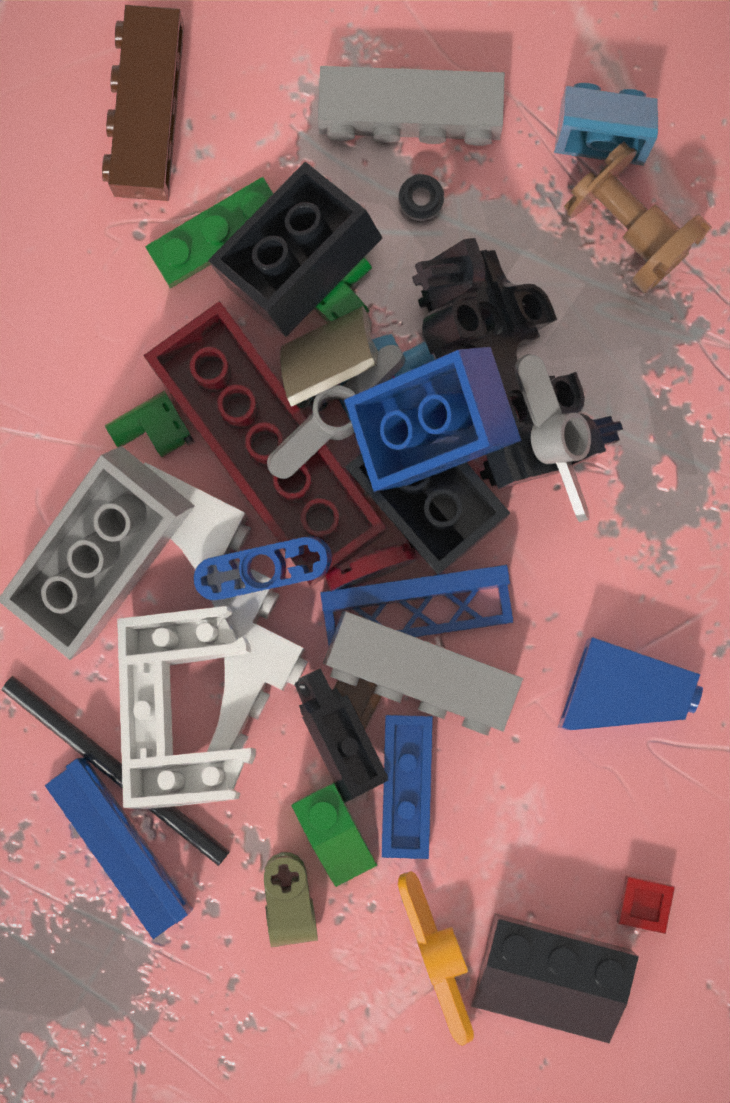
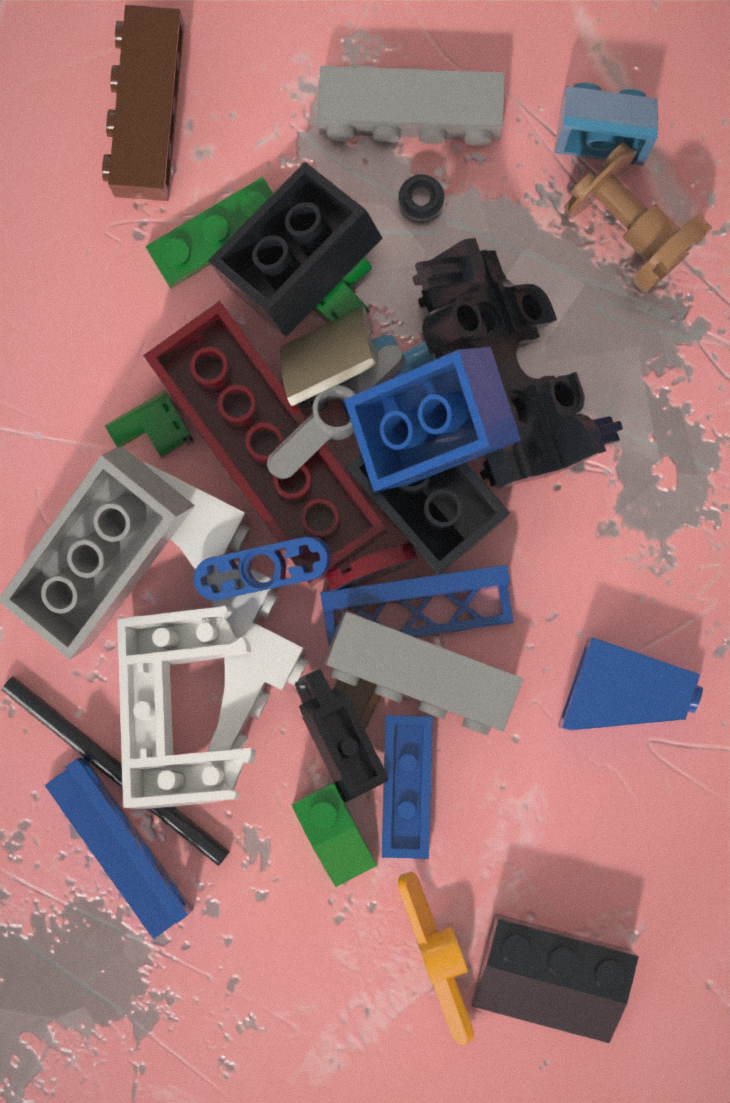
(289, 908): olive piece -> none
(554, 435): light grey piece -> none
(645, 904): red plate -> none

